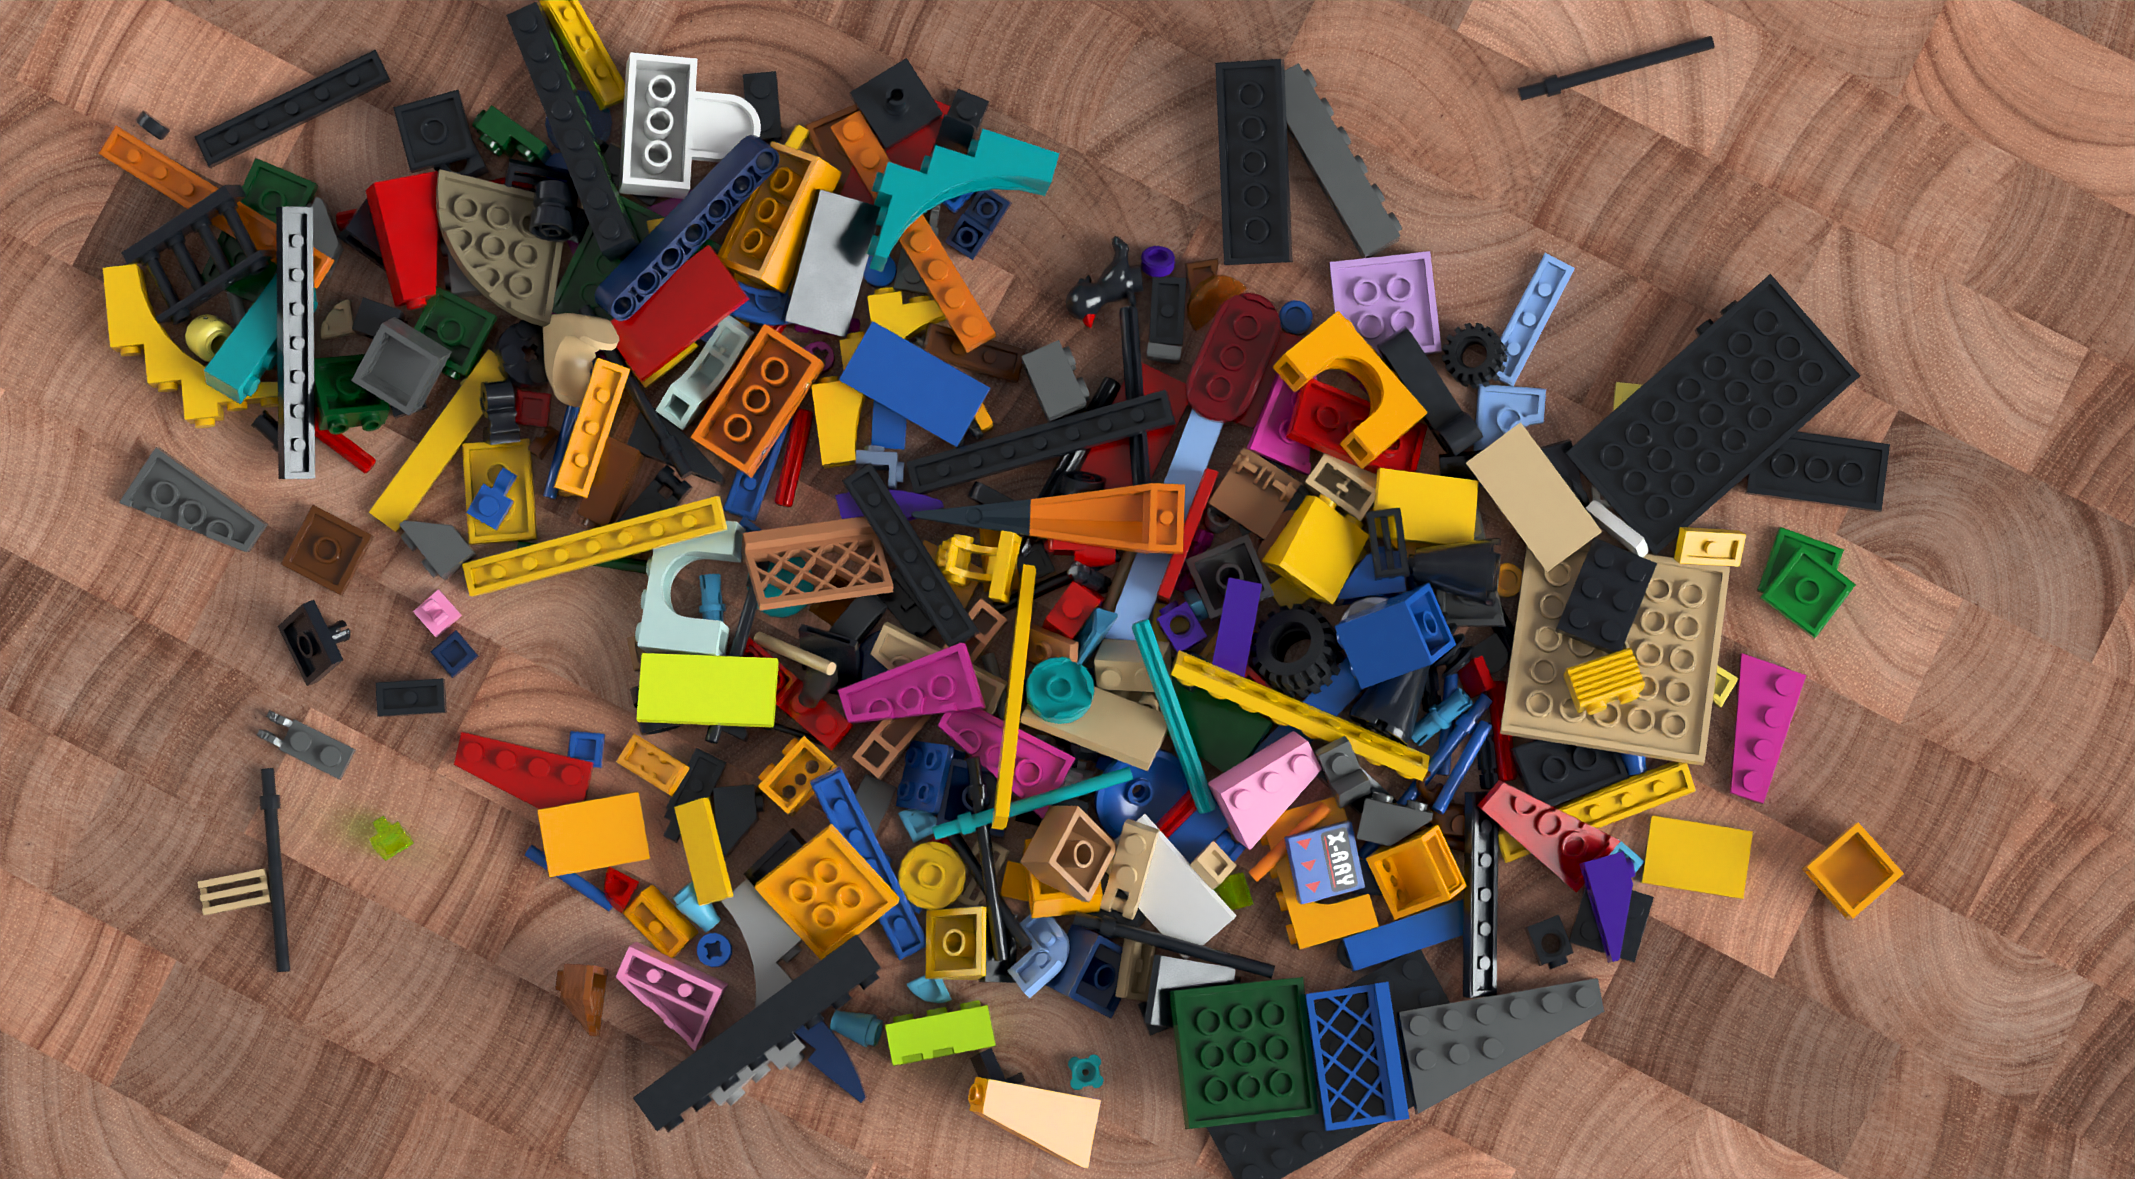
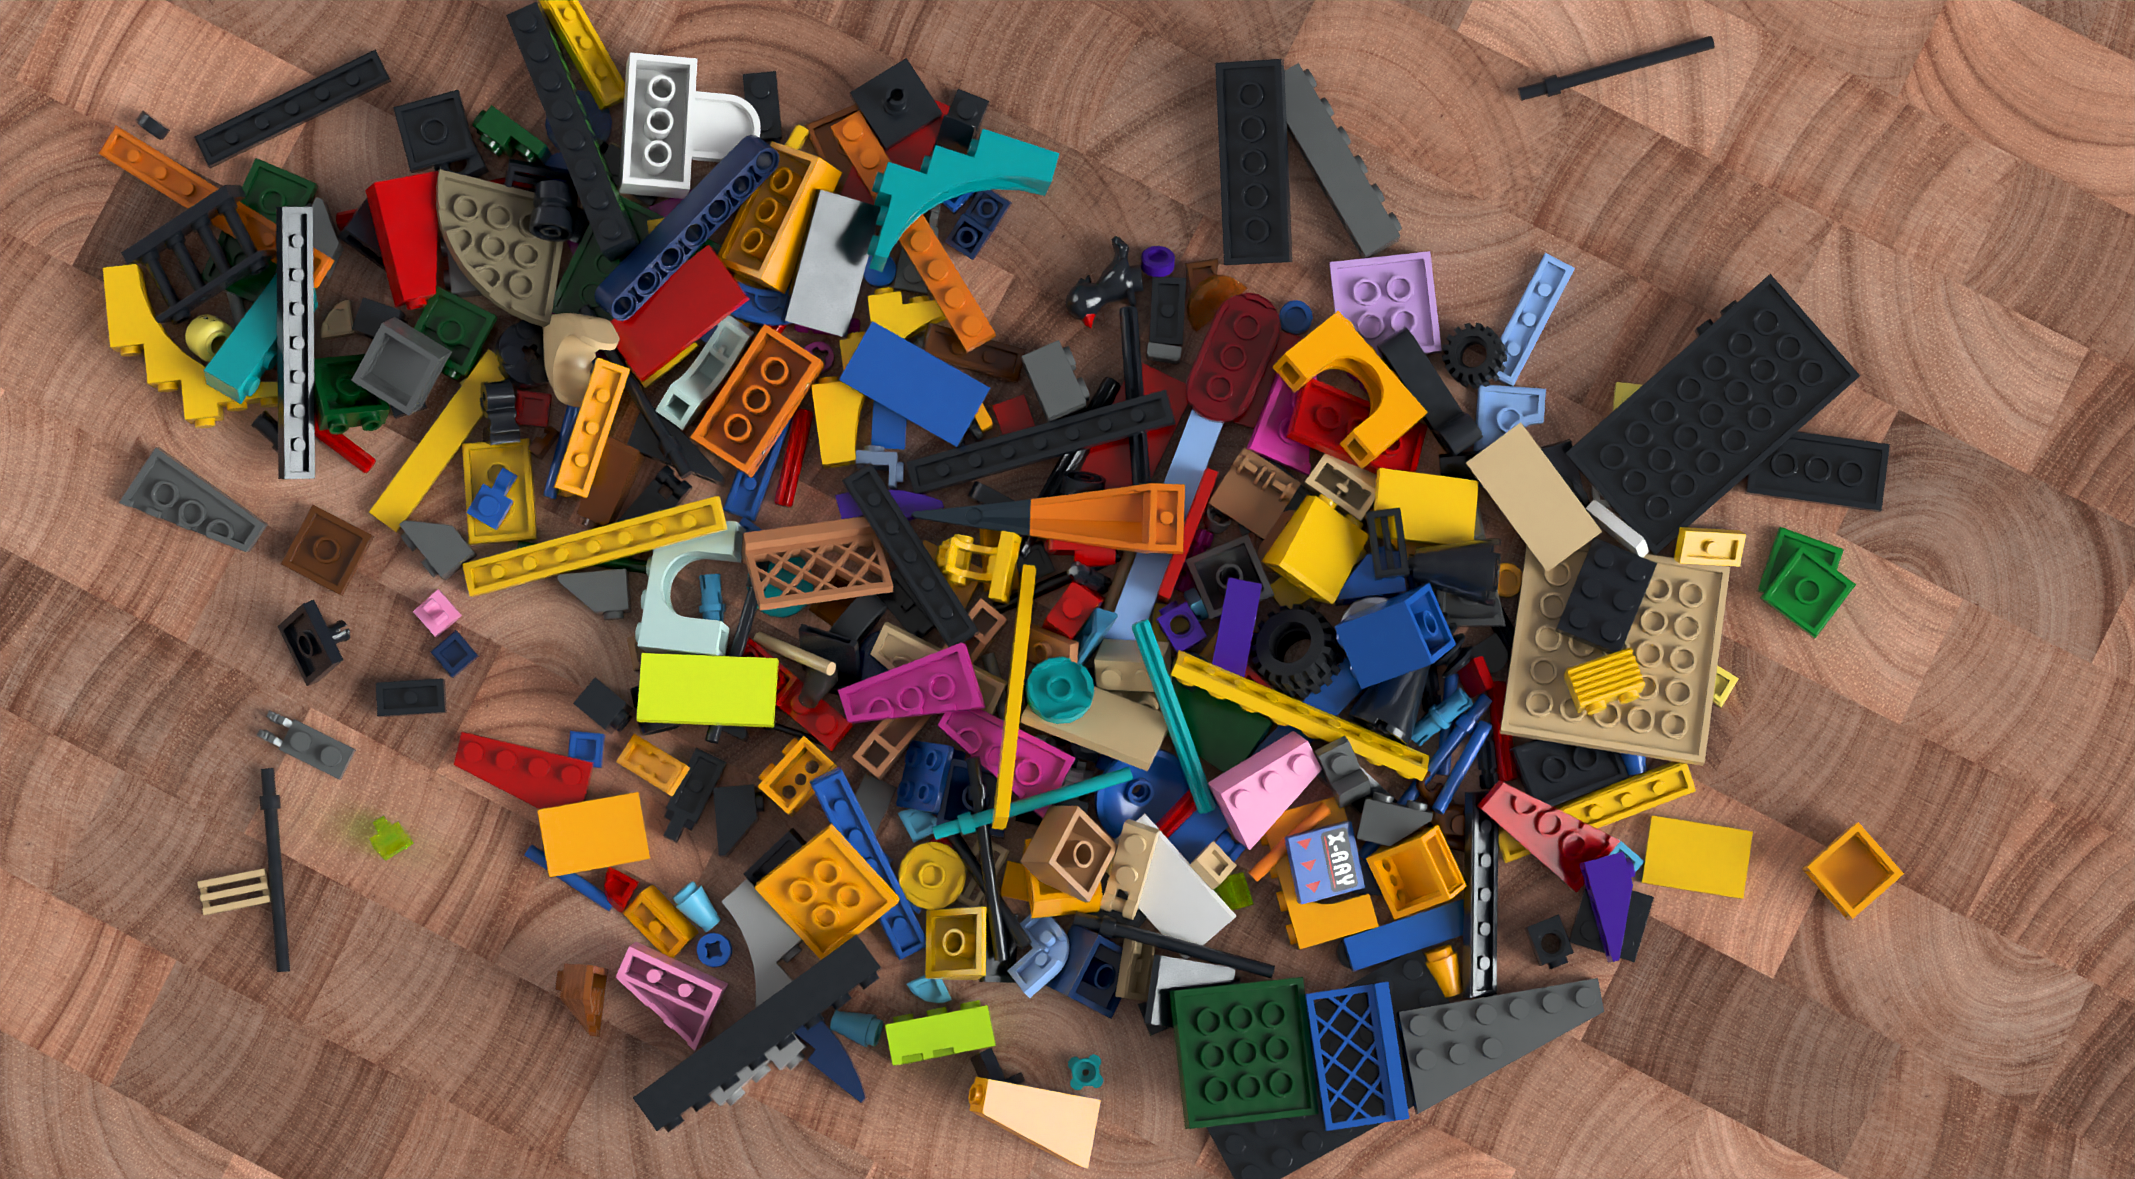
(602, 591): none -> dark grey slope
(604, 707): none -> black brick
(703, 851): yellow tile -> none
(1013, 415): none -> red tile
(1445, 969): none -> light orange cone
(1762, 719): dark pink wing -> none

